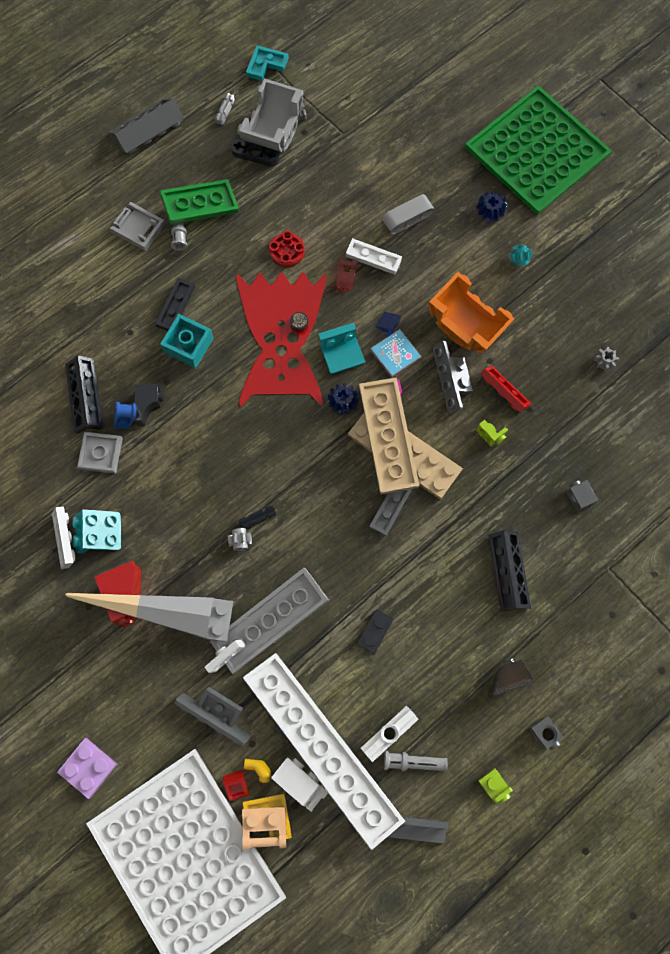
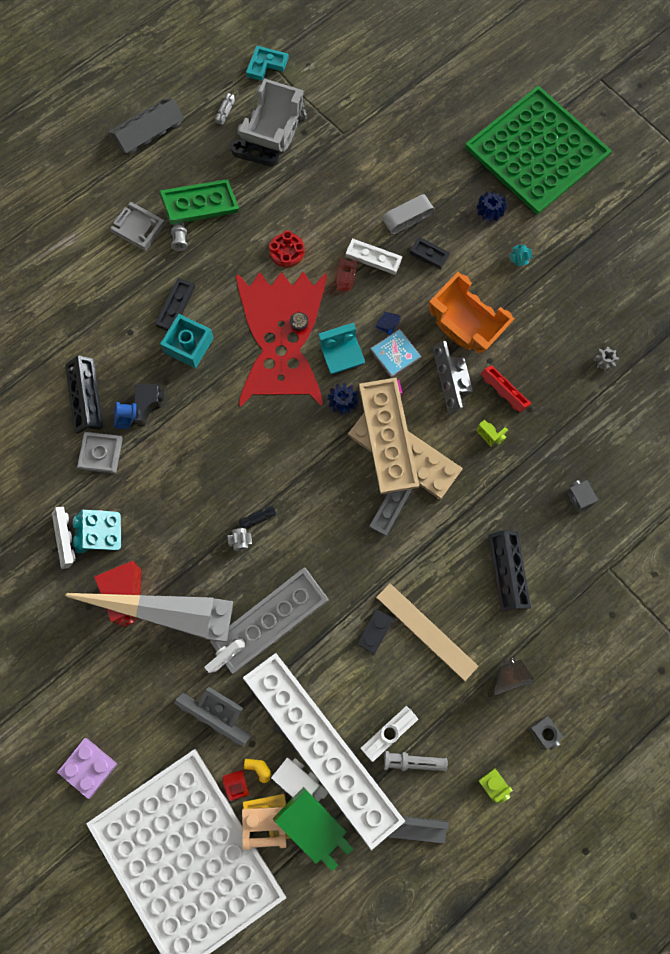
(312, 828): none -> green tile
(427, 632): none -> tan tile
(429, 253): none -> black plate

